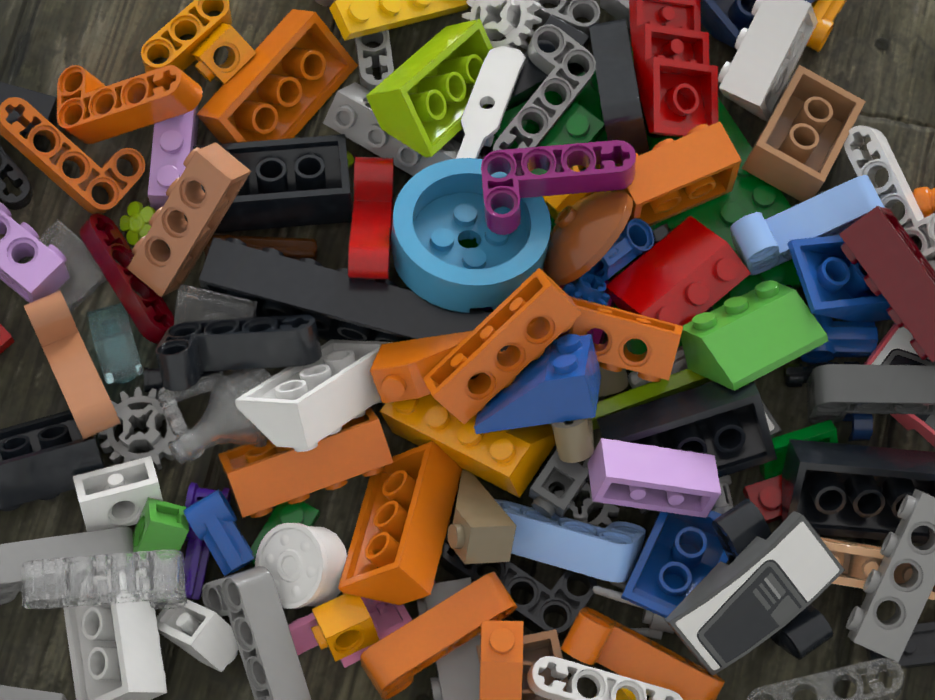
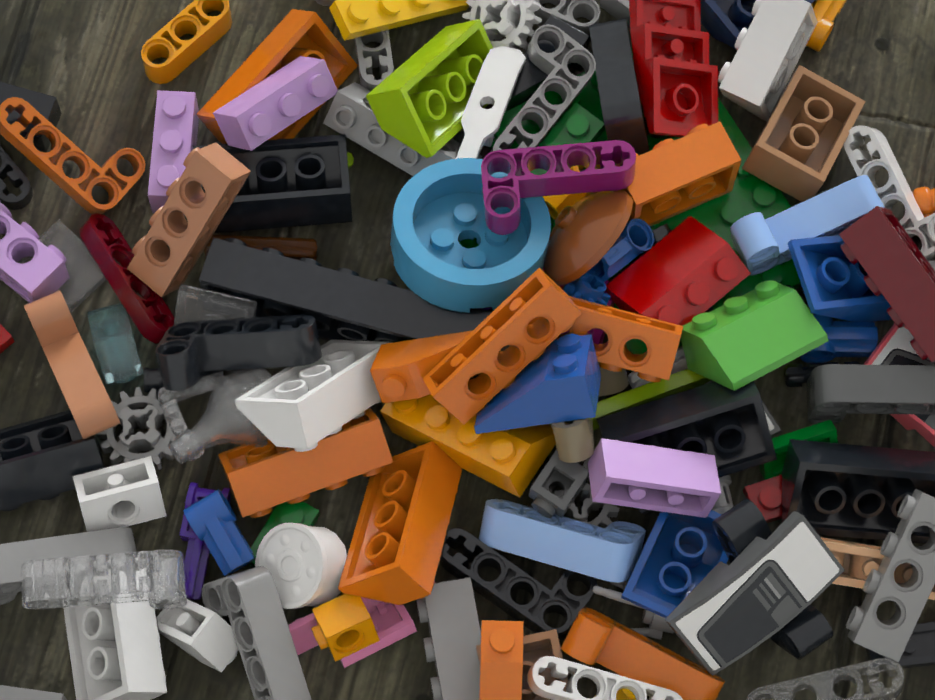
(102, 112): orange beam -> none
(137, 222): lime plant -> none
(160, 527): bright green brick -> none
(238, 54): light orange brick -> none
(275, 102): none -> lavender brick
(371, 218): red beam -> none
(435, 634): orange beam -> none
(480, 526): dark tan slope -> none
(861, 426): dark blue piece -> none

